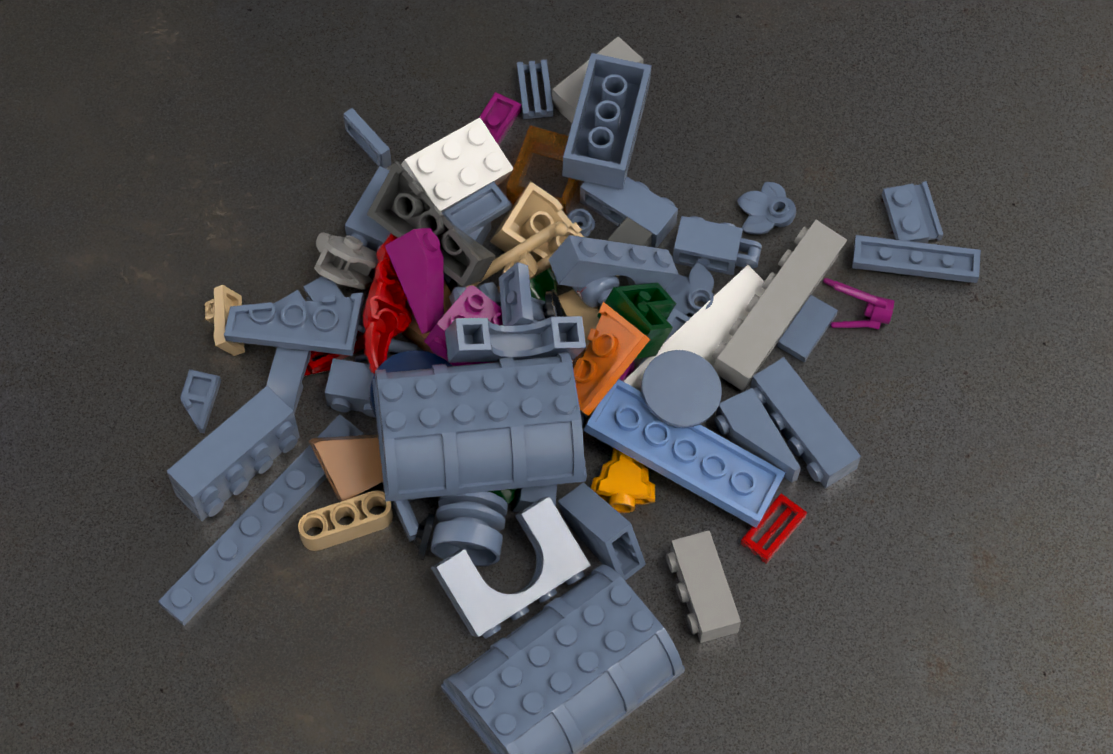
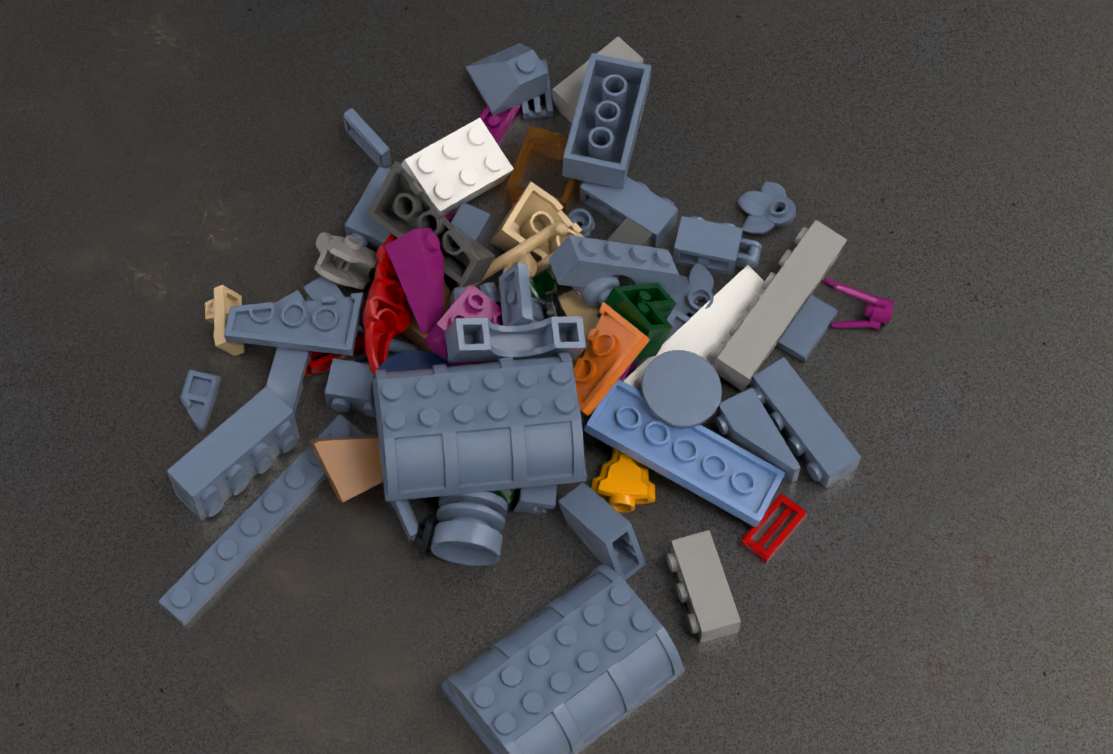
(333, 532): tan beam -> none
(478, 209): sand blue tile -> none
(509, 77): none -> sand blue slope
(556, 561): arch -> none
(912, 213): sand blue plate -> none
(916, 259): sand blue plate -> none

